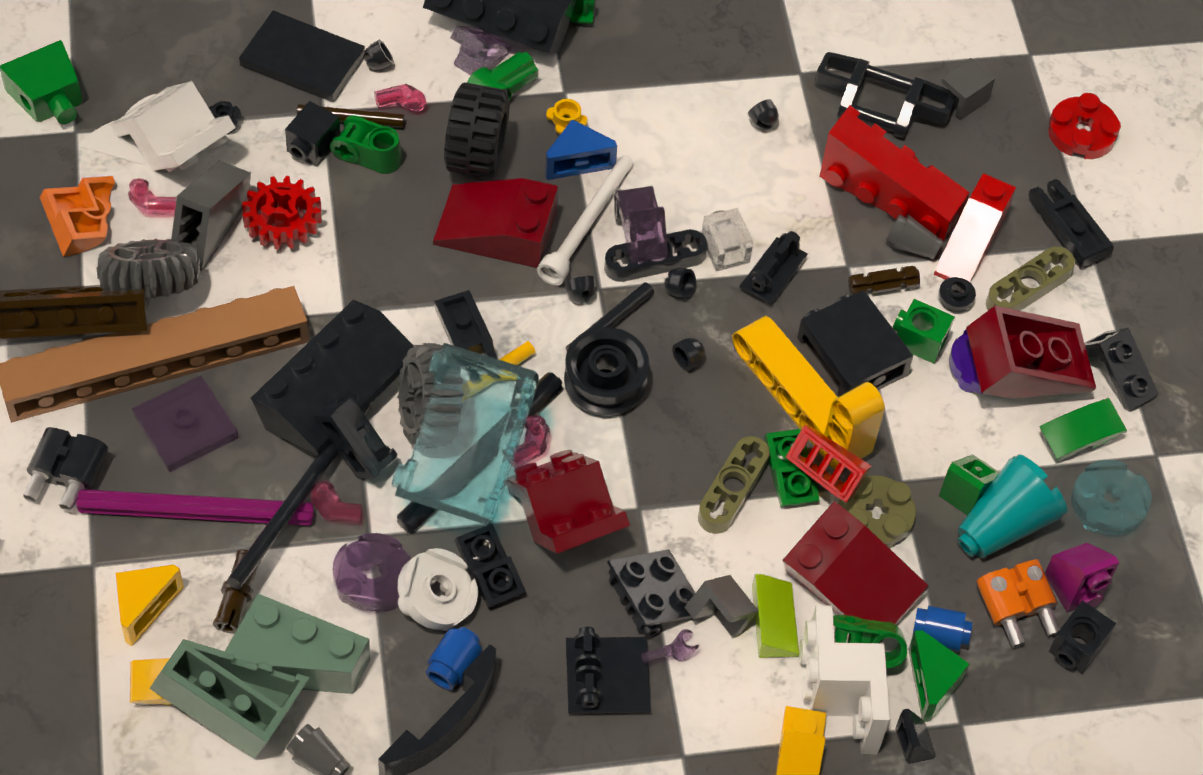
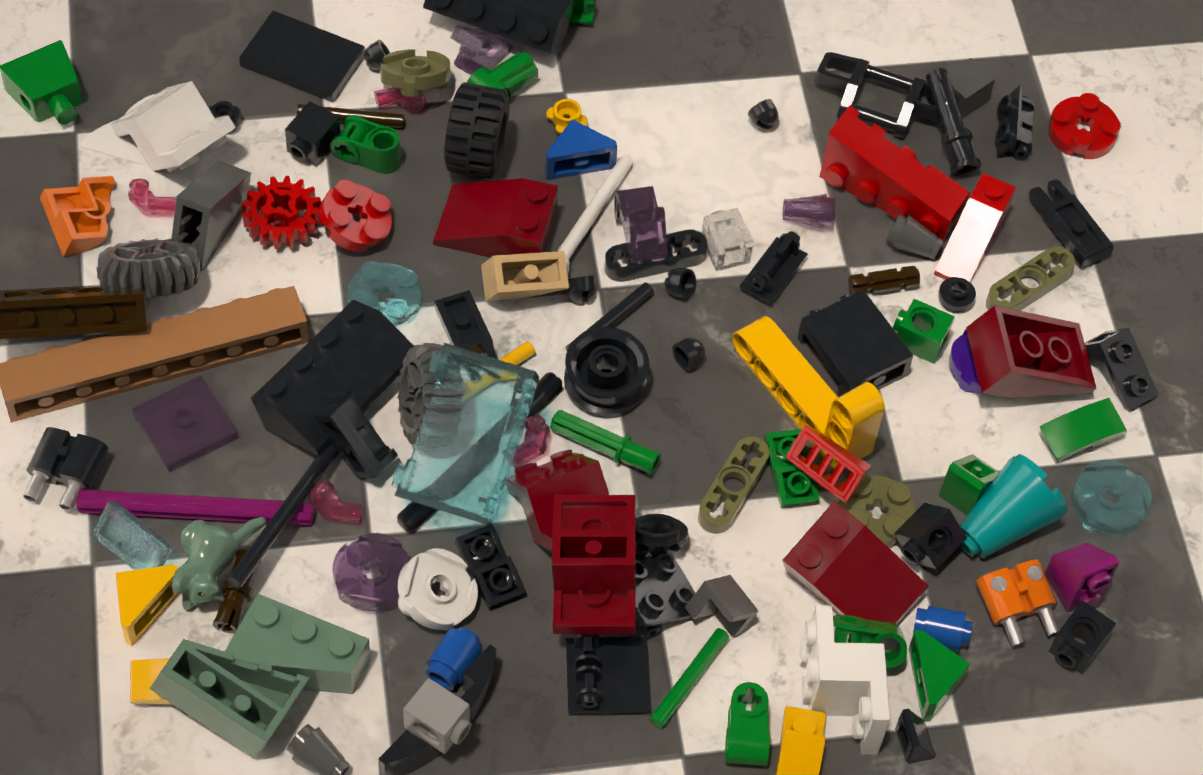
(130, 538): none -> clear light blue plate
(209, 554): none -> sand green animal
(358, 199): none -> red plate
(387, 278): none -> clear light blue plate
(415, 73): none -> olive plate
(437, 716): none -> light grey brick
(524, 275): none -> tan slope
(594, 564): none -> dark red bracket
(606, 442): none -> green axle
(660, 533): none -> black gear
(677, 649): clear purple hand -> none
(689, 678): none -> green bar
(748, 731): none -> green piece
(776, 617): lime slope -> none
(811, 210): none -> clear purple cone
(930, 536): none -> black brick
(955, 137): none -> black pin
(1015, 121): none -> black hinge

